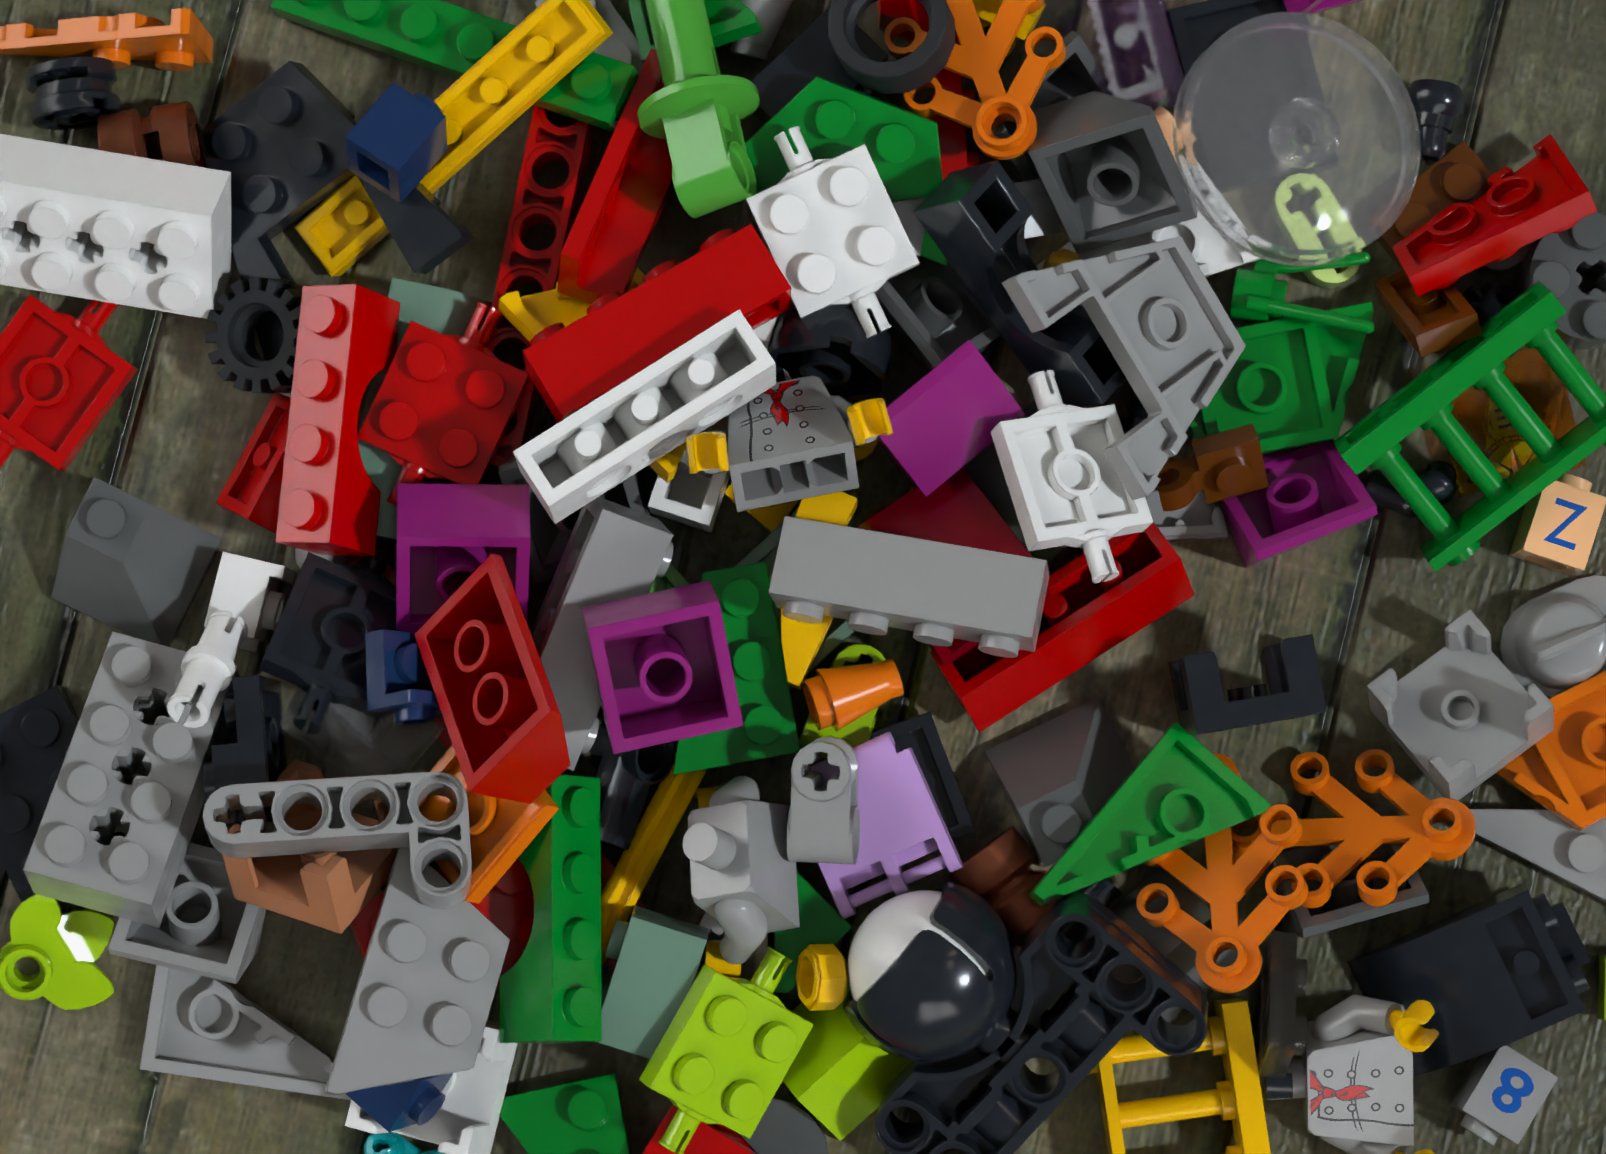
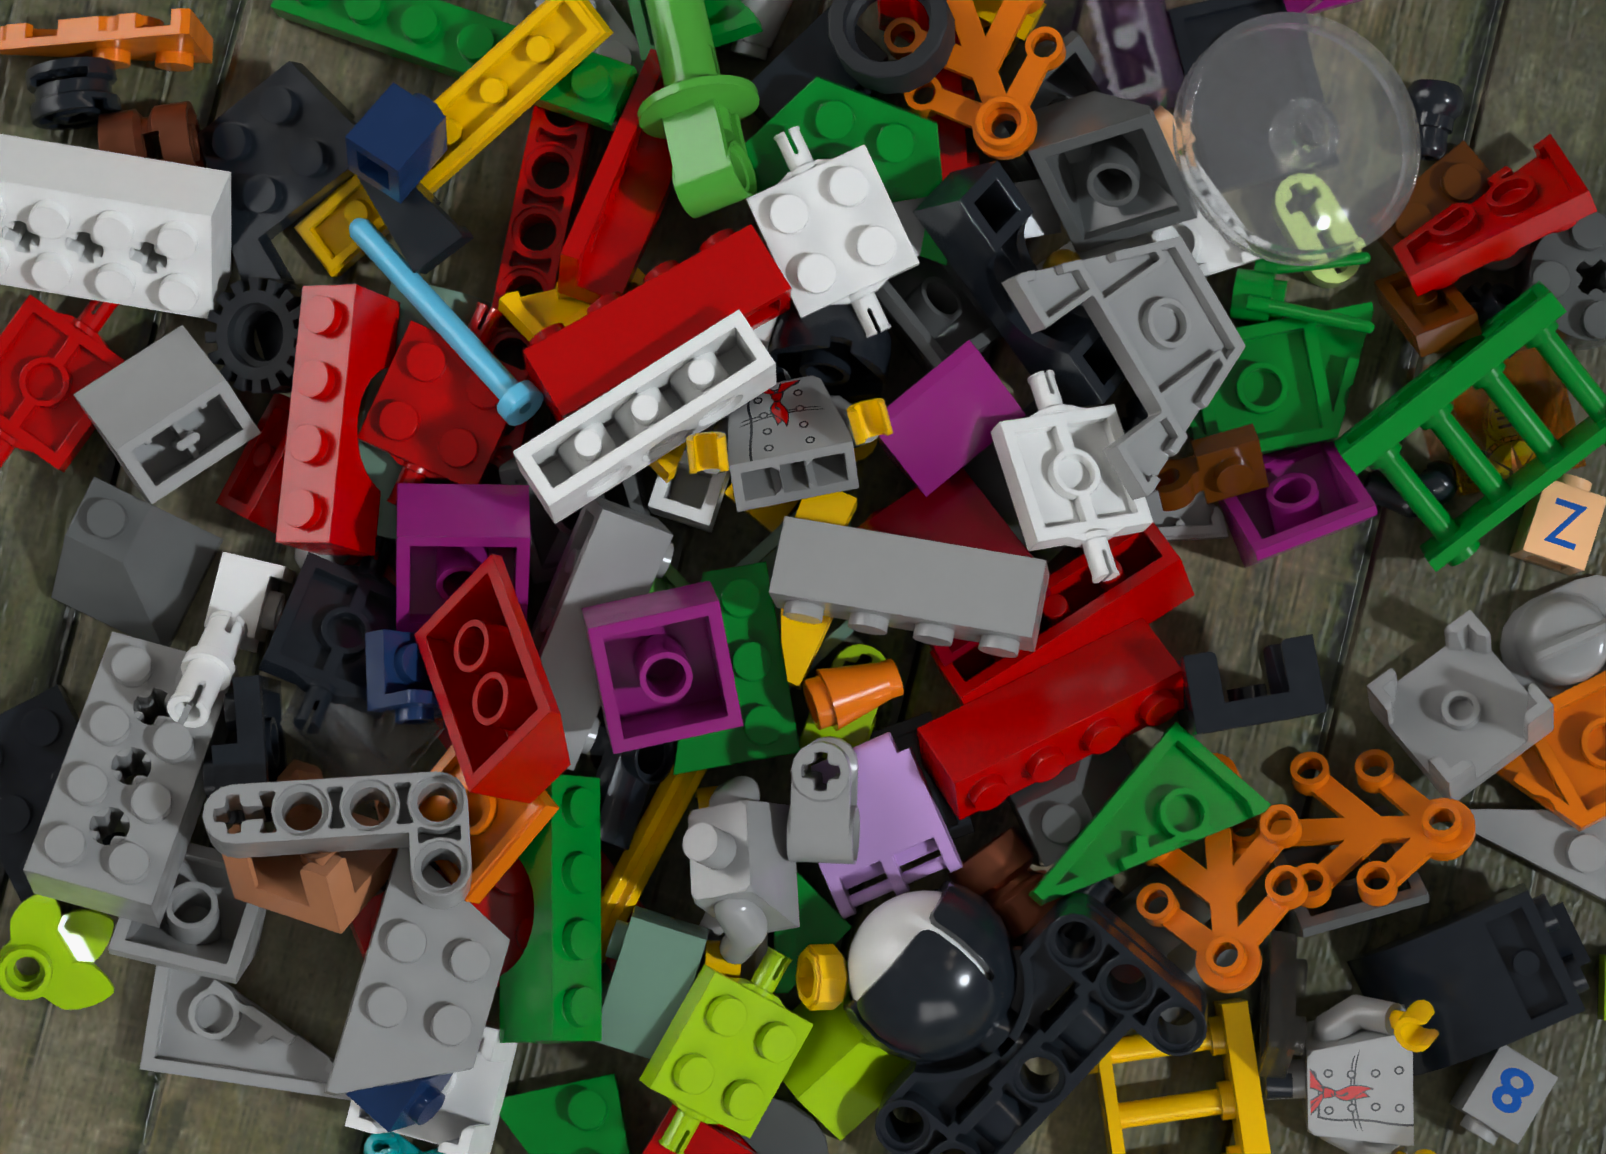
(167, 414): none -> light grey slope
(516, 399): none -> medium azure bar
(1051, 718): none -> red brick

